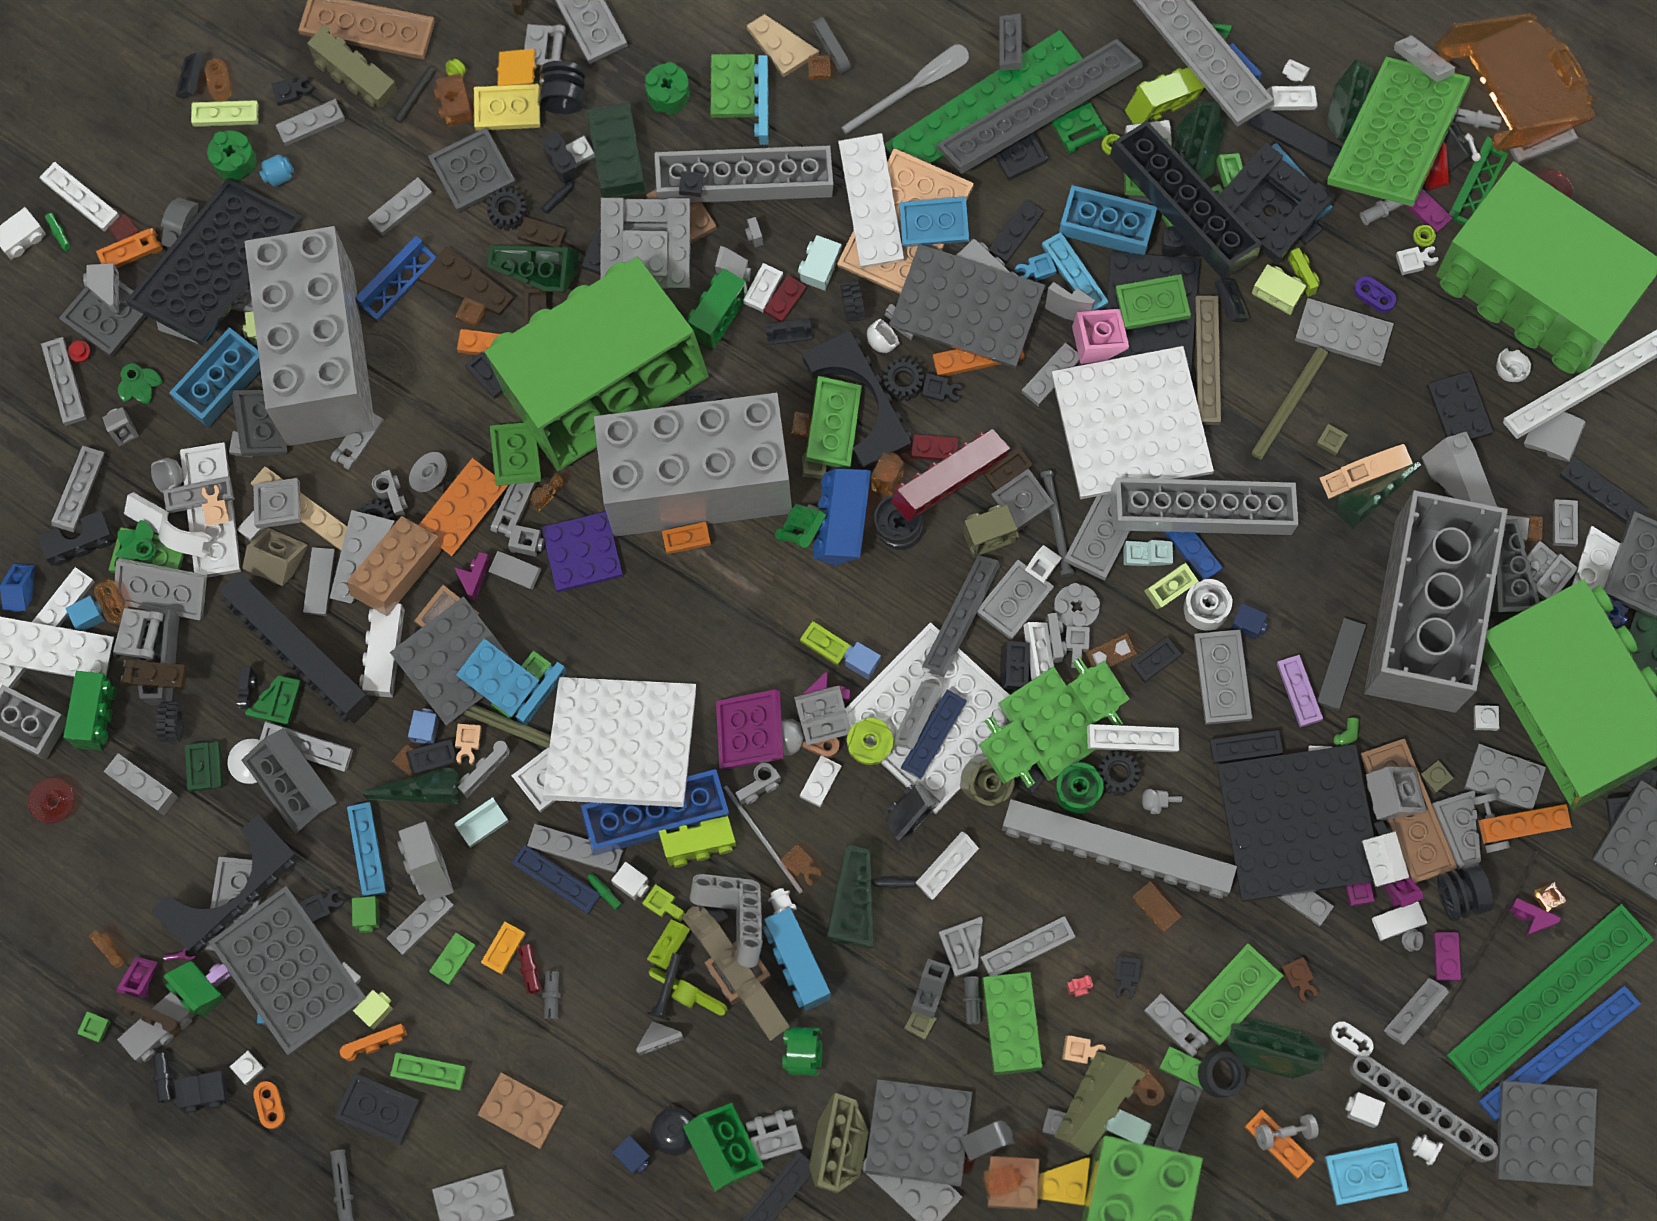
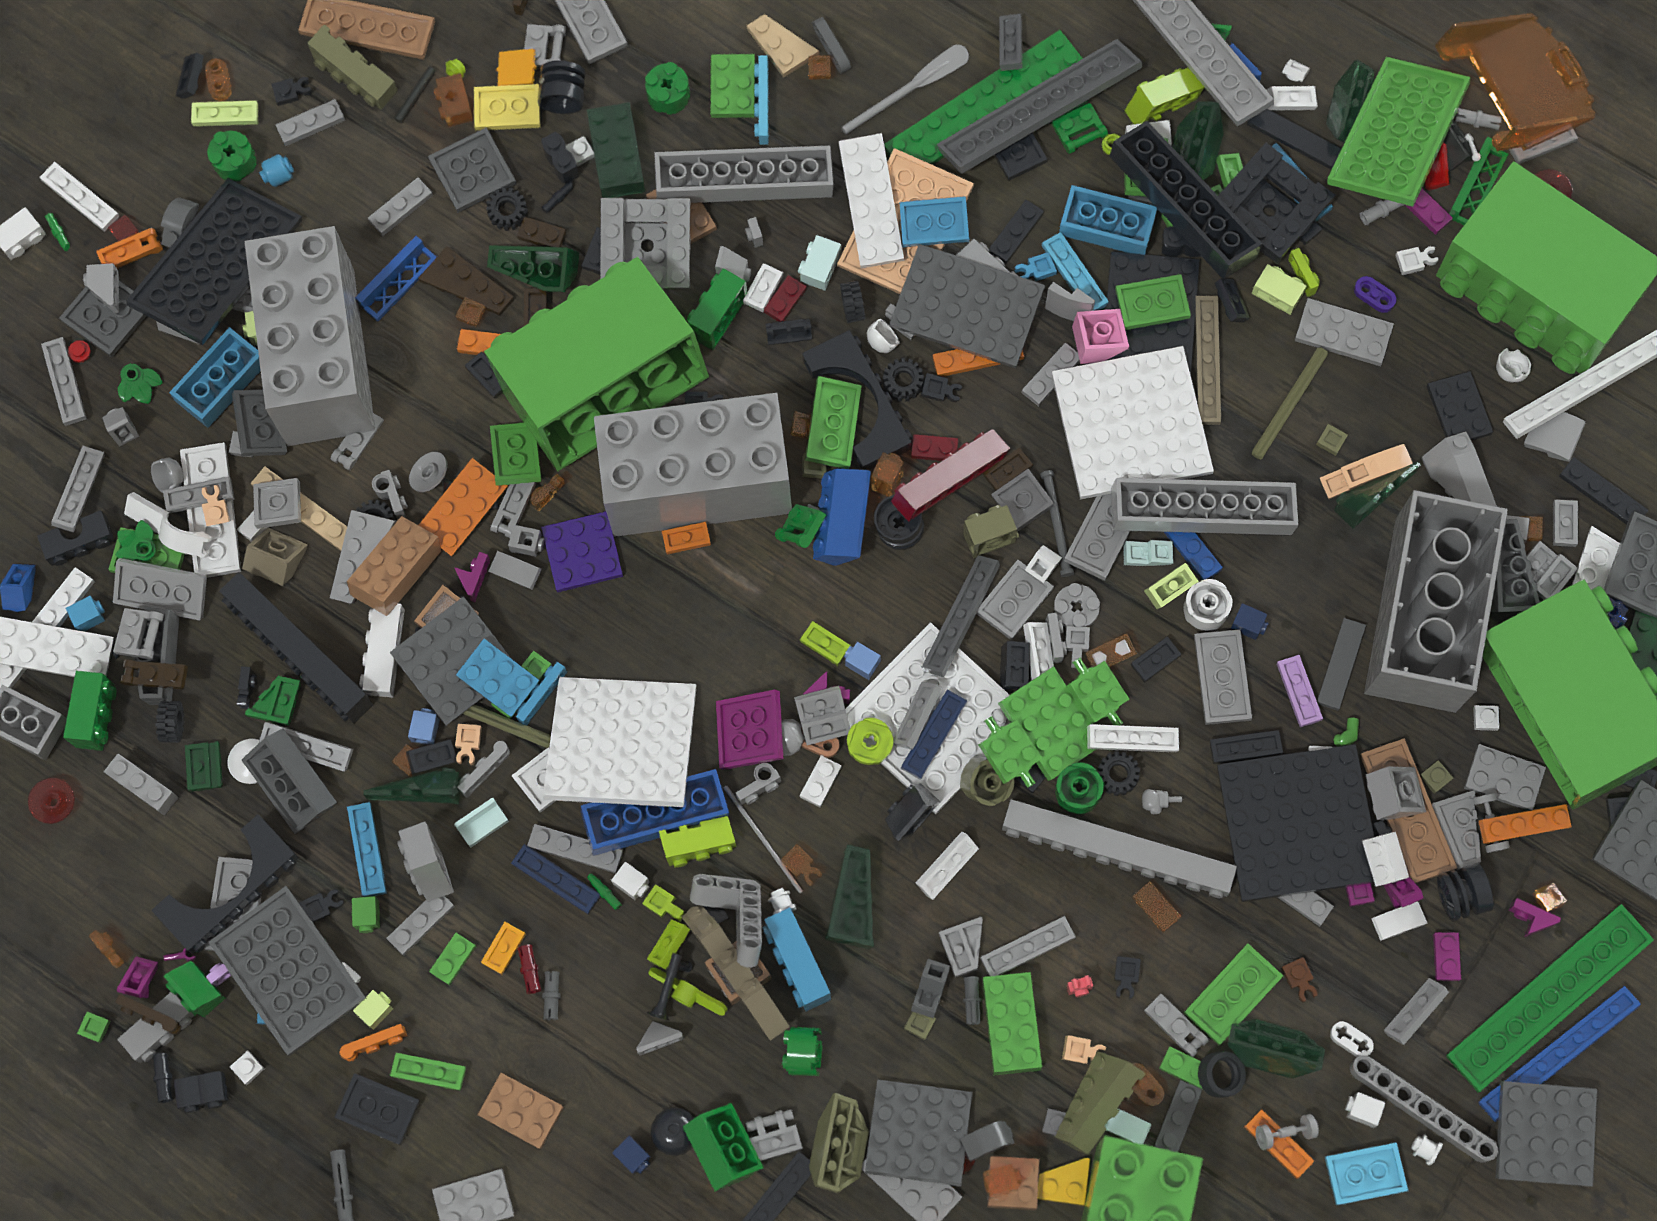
(110, 601): clear orange plate -> none
(270, 1105): orange plate -> none
(319, 581): light grey tile -> none
(649, 247): light grey plate -> none
(691, 184): black plate -> none
(894, 882): black piece -> none
(1412, 940): light grey plate -> none
(1424, 58): light grey plate -> none
(1428, 231): lime plate -> none

